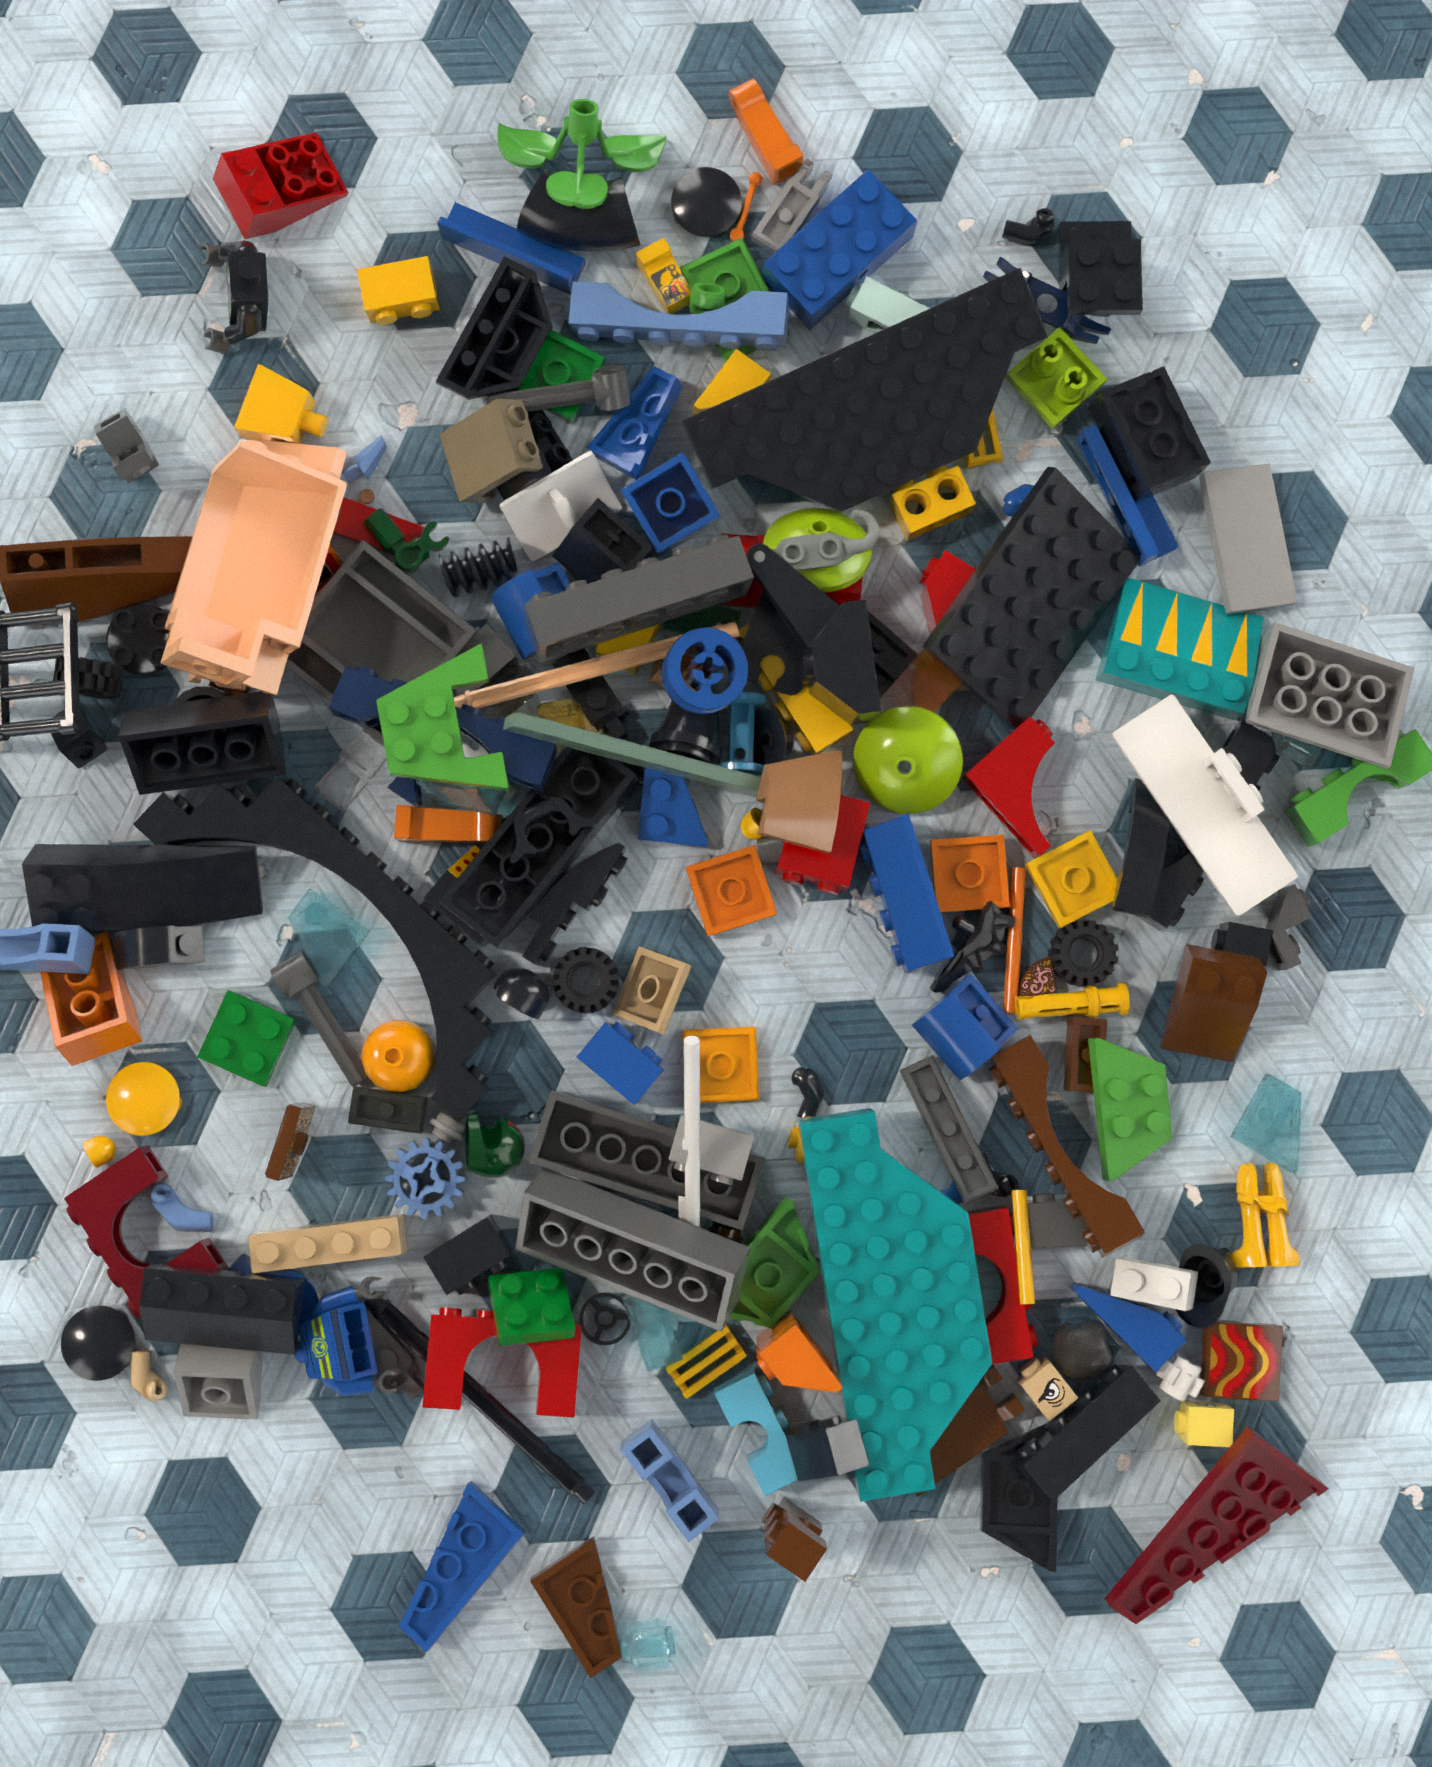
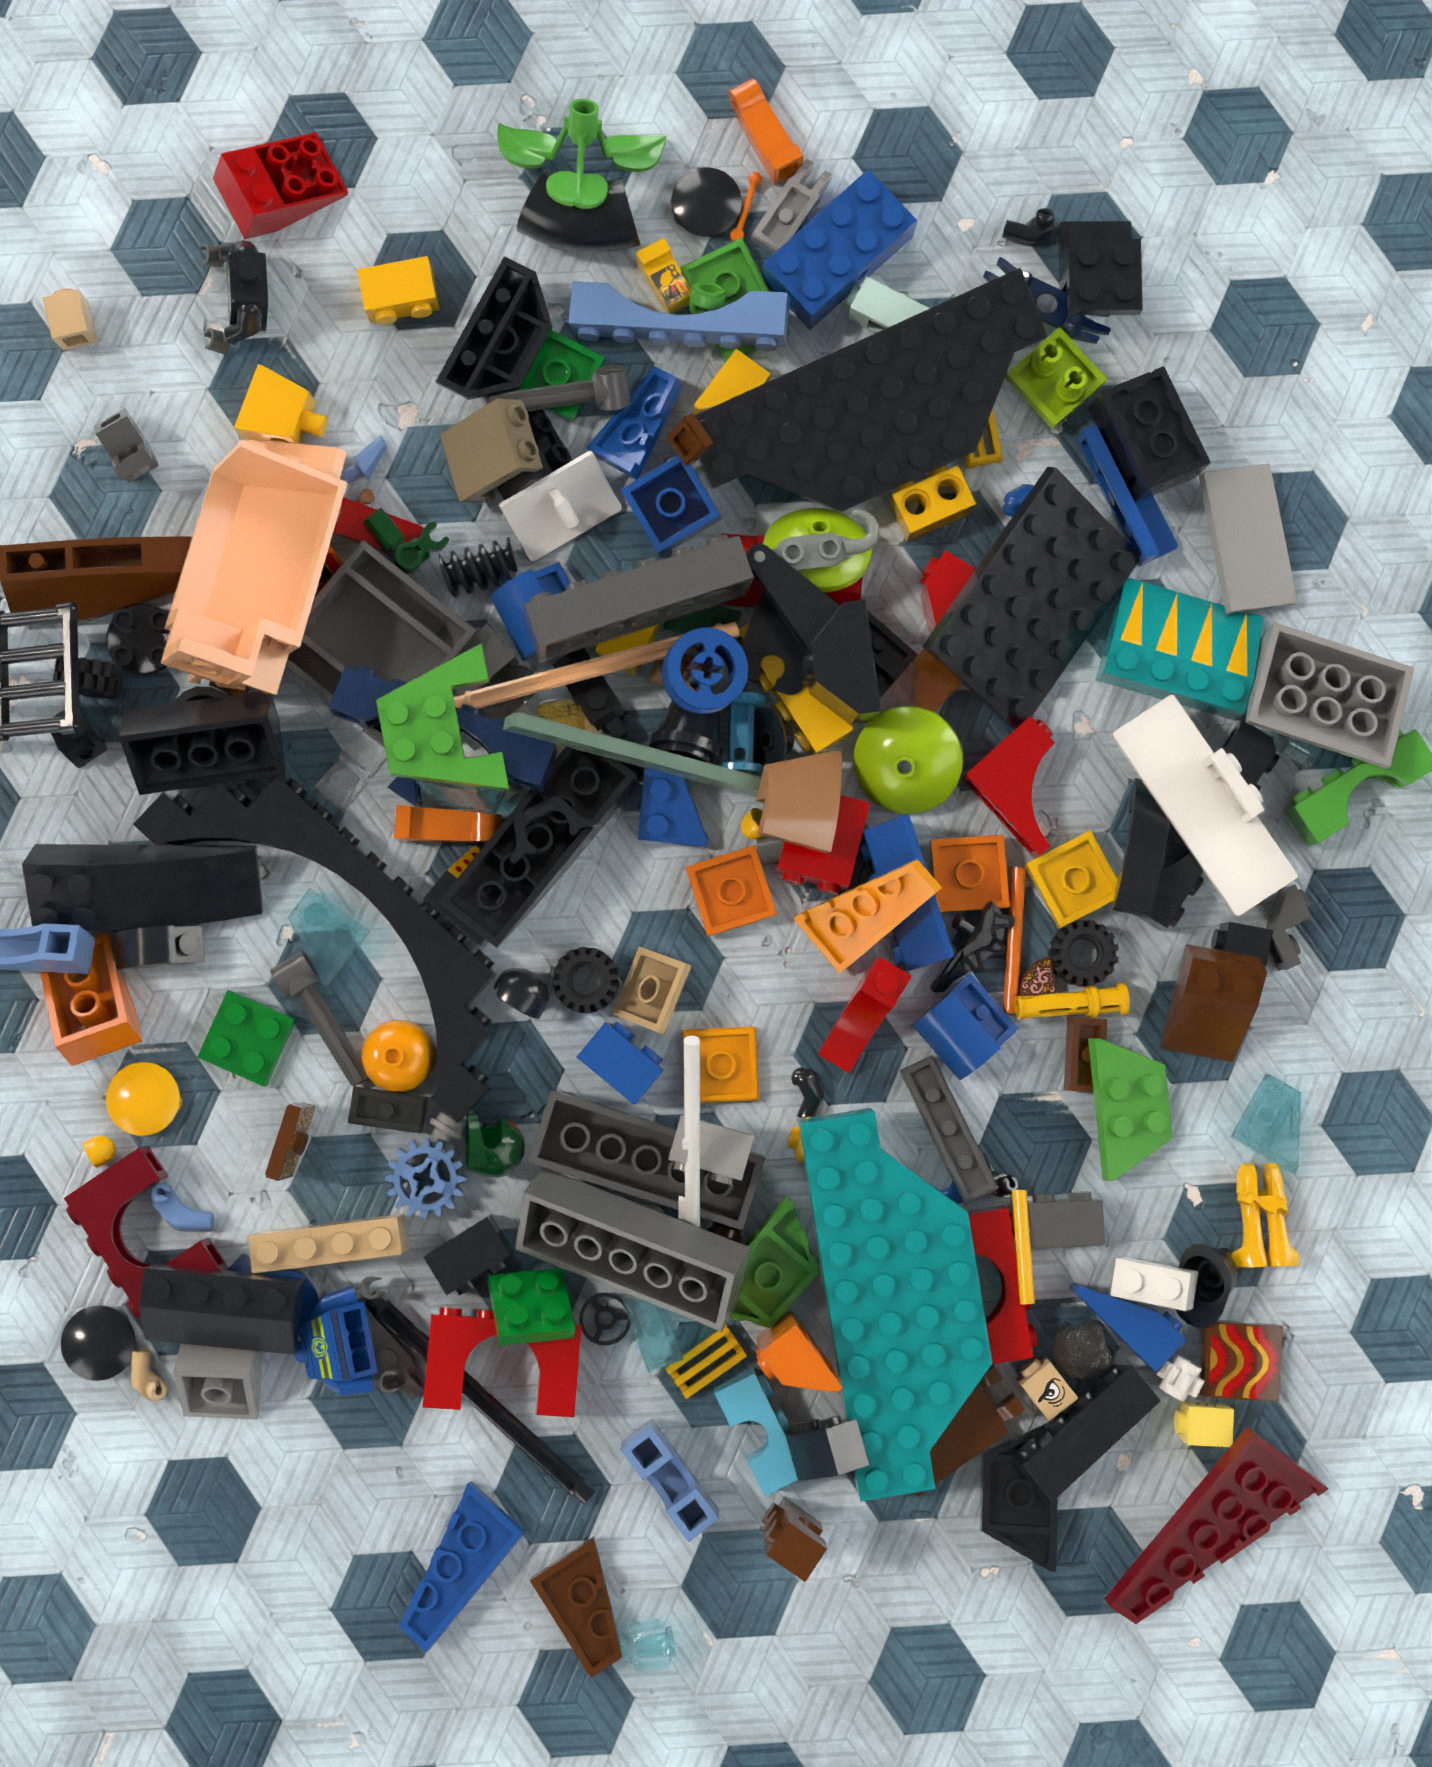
(69, 319): none -> tan brick
(496, 239): blue panel -> none
(579, 886): black slope -> none
(601, 544): black slope -> none
(689, 439): none -> reddish brown tile
(862, 916): none -> light orange wing
(863, 1013): none -> red arch
(1104, 1215): reddish brown arch -> none

